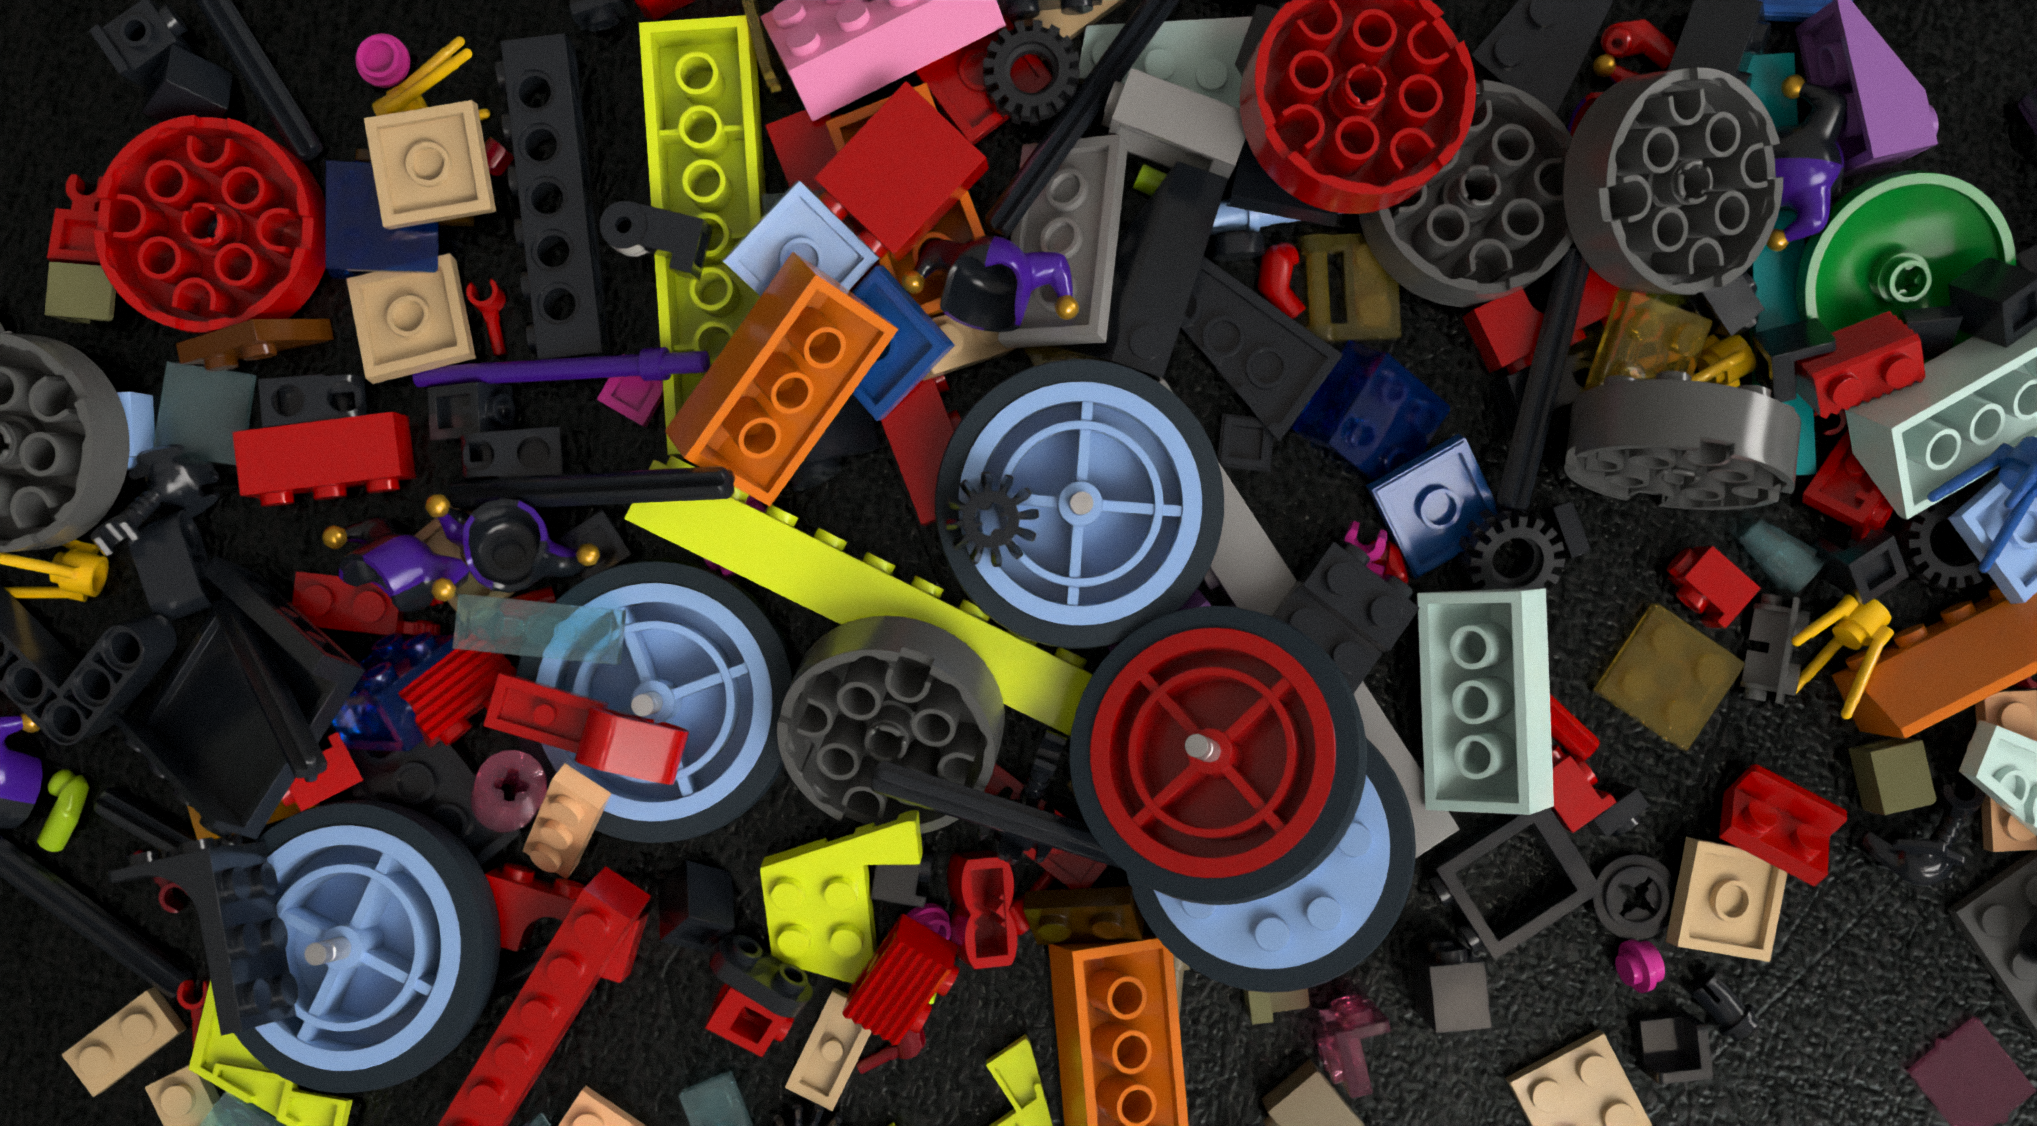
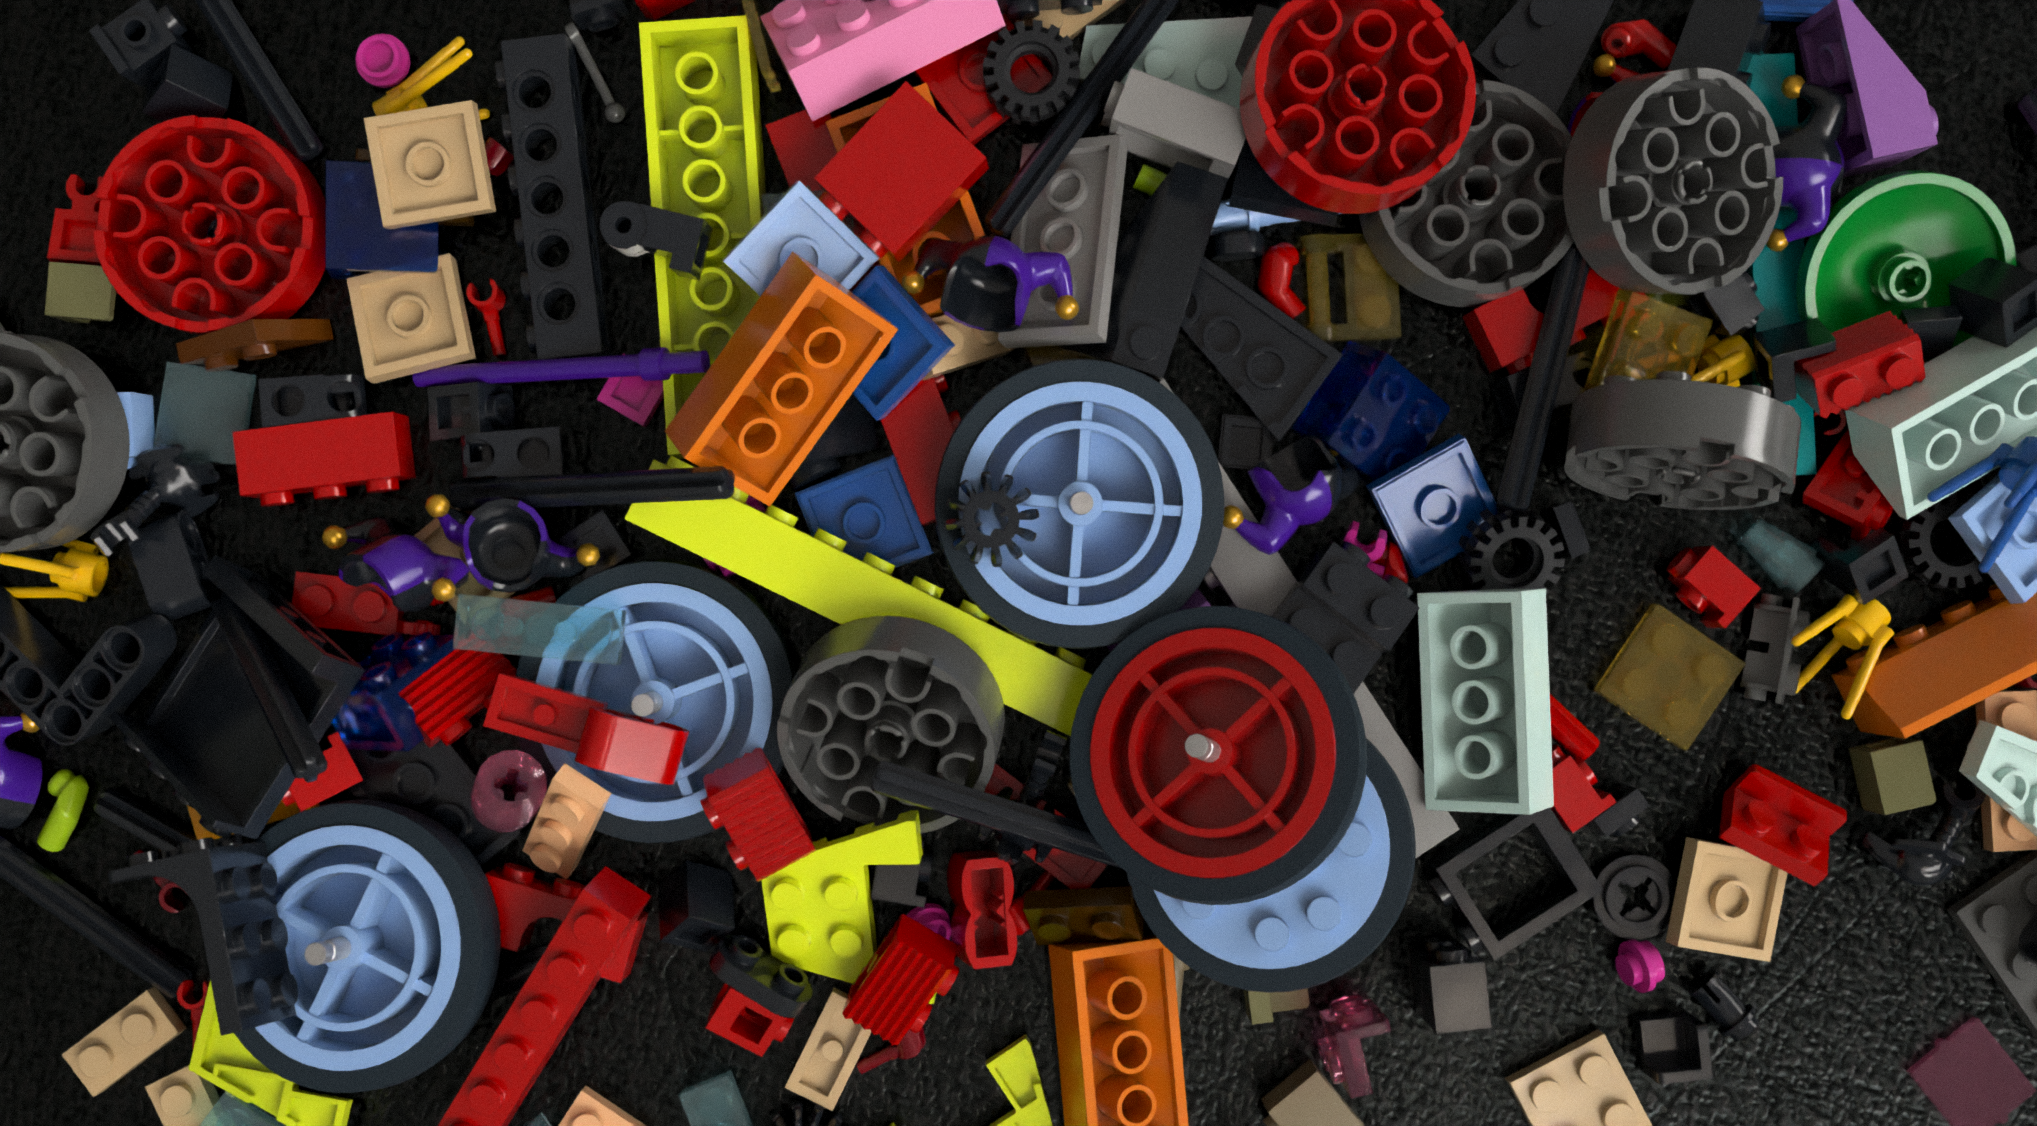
(614, 111): none -> dark grey hinge
(757, 815): none -> red brick
(869, 512): none -> blue plate
(1296, 490): none -> piece

